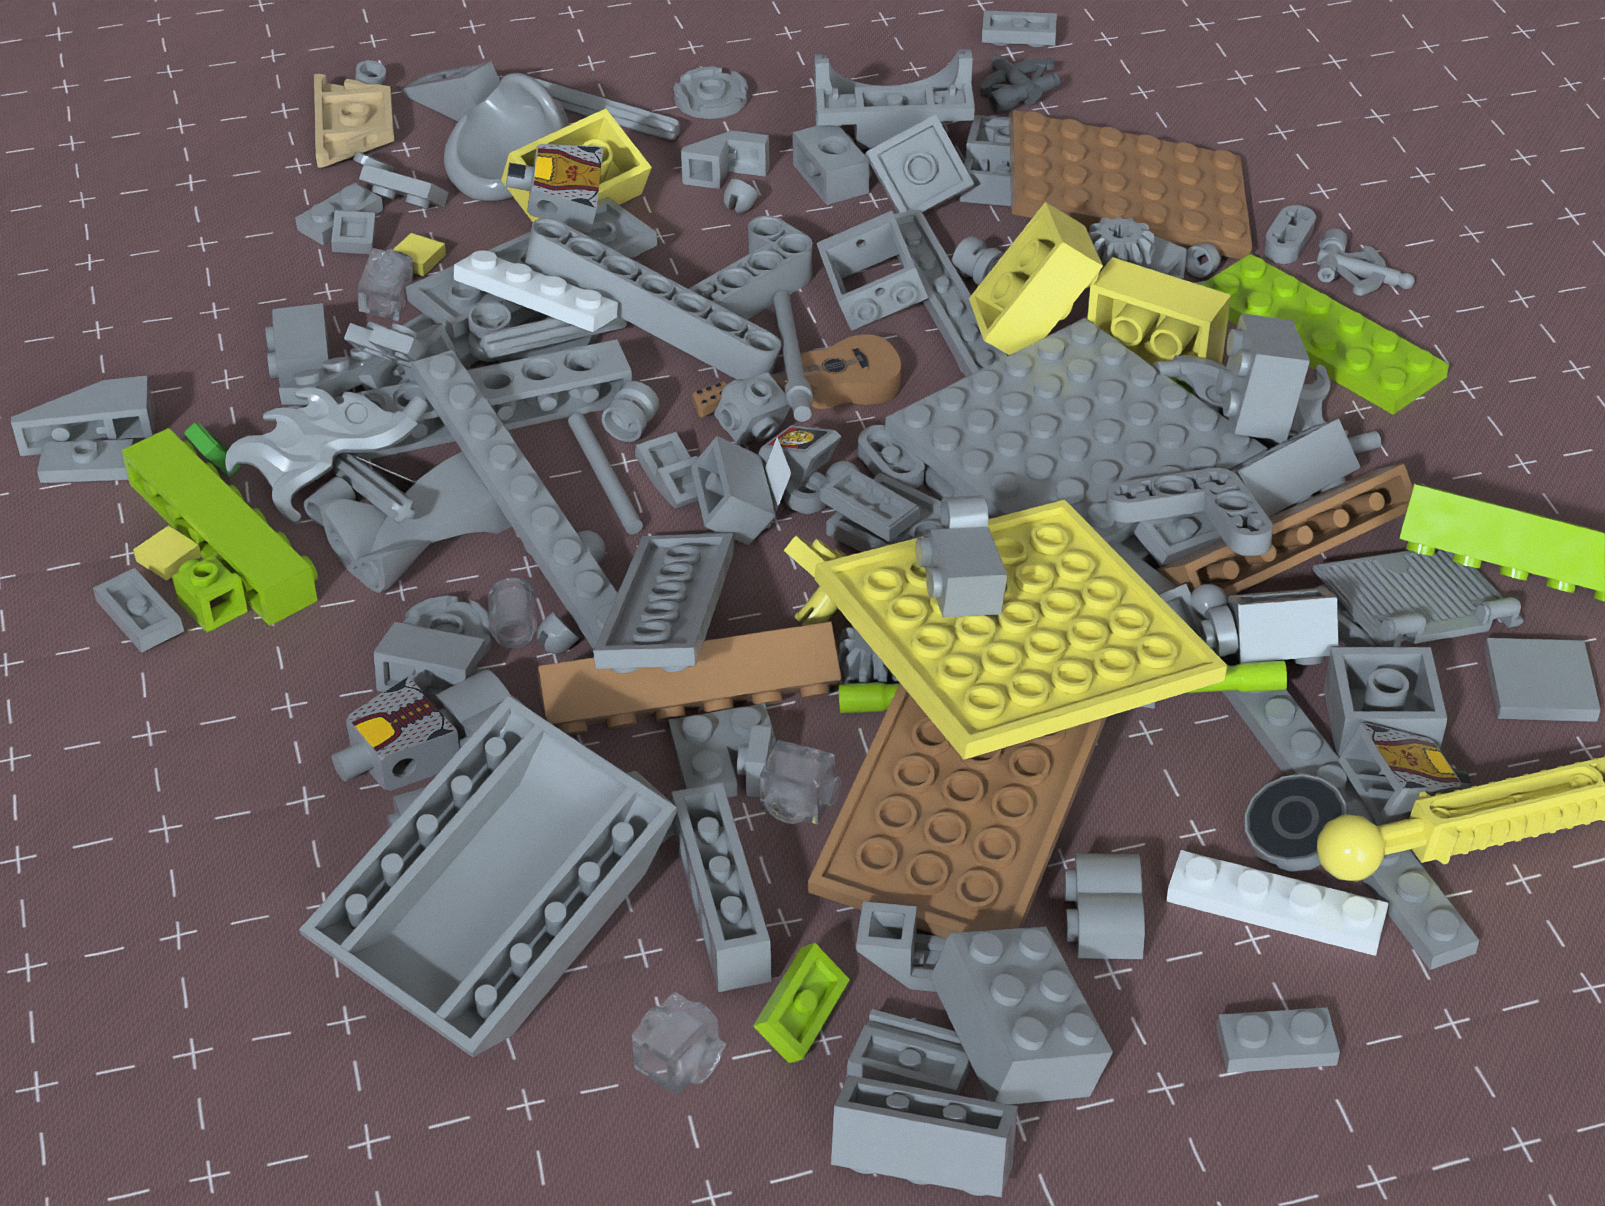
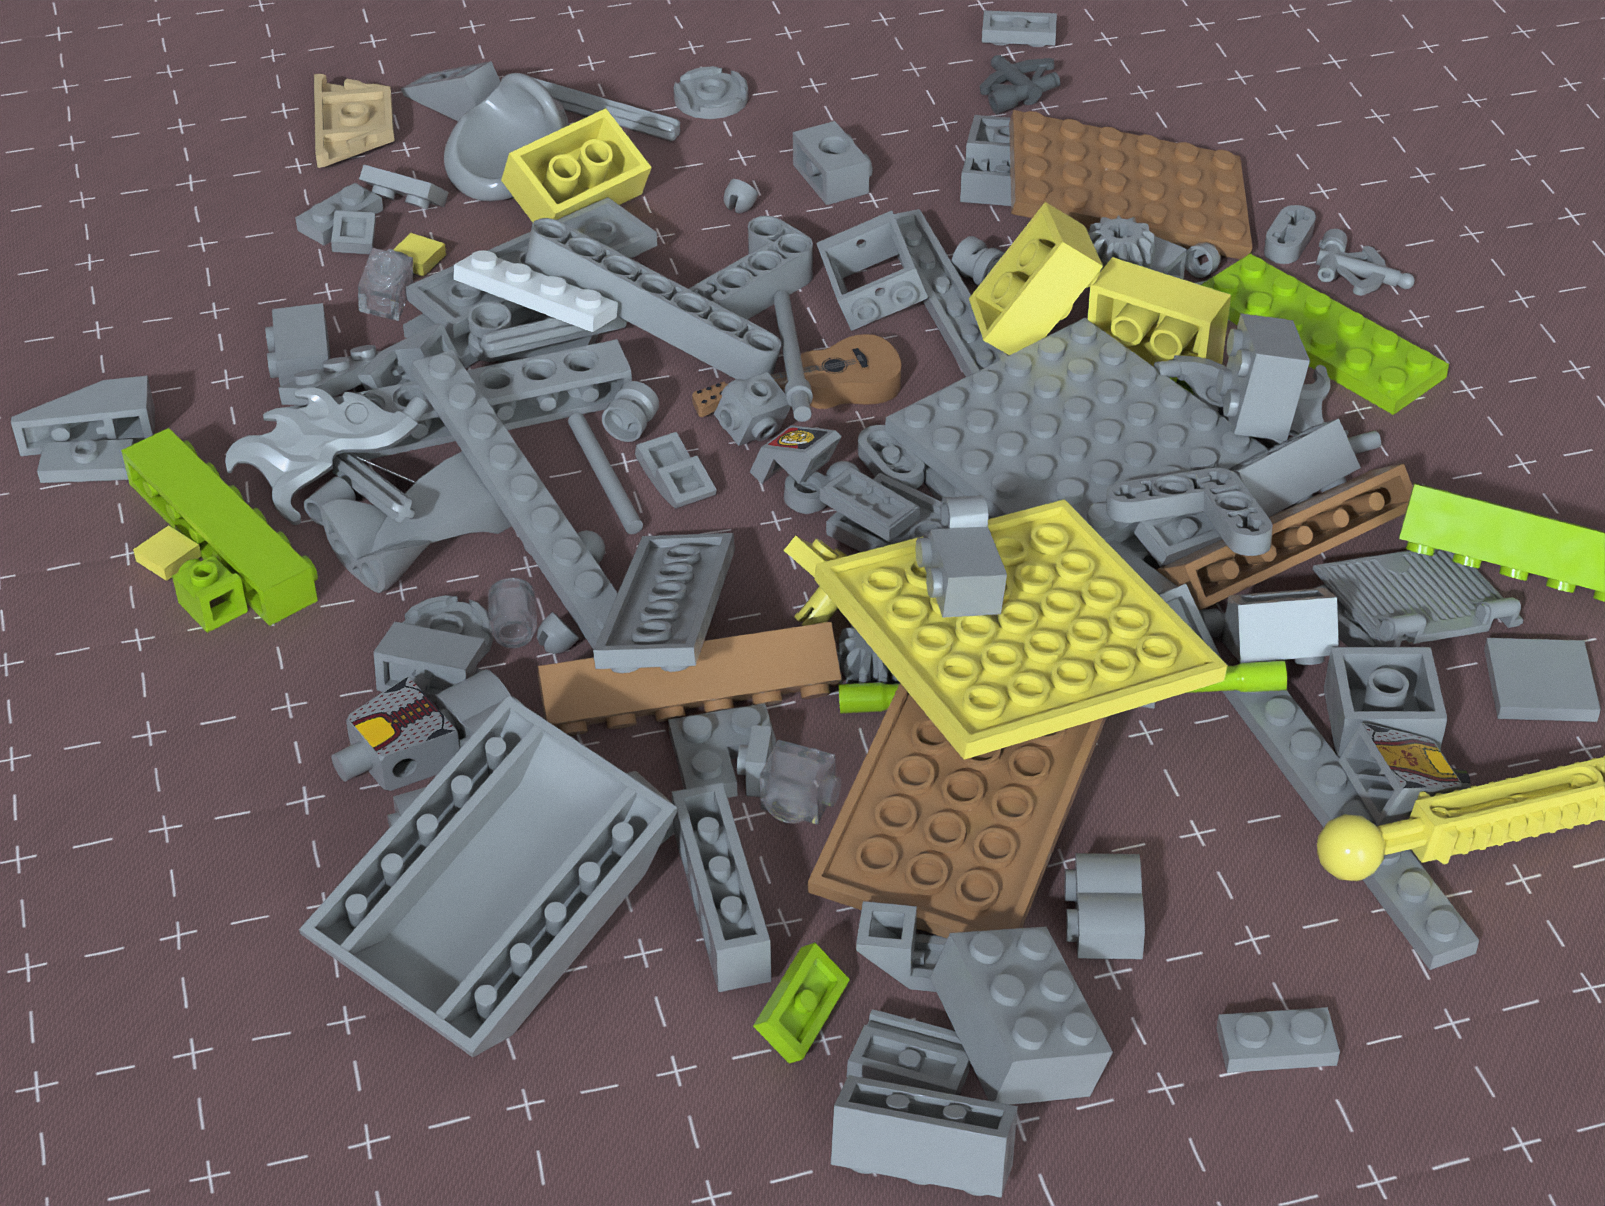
(138, 609): light grey plate -> none
(209, 446): bright green tile -> none
(367, 69): light grey hinge -> none
(372, 161): light grey piece -> none
(392, 344): light grey plate -> none
(561, 183): torso -> none
(677, 1043): clear brick -> none
(733, 151): light grey slope -> none
(733, 490): light grey brick -> none
(777, 474): white sticker -> none
(888, 110): light grey piece -> none
(919, 167): light grey tile -> none
(1218, 625): light grey plate -> none
(1277, 902): white plate -> none
(1288, 818): black tile -> none

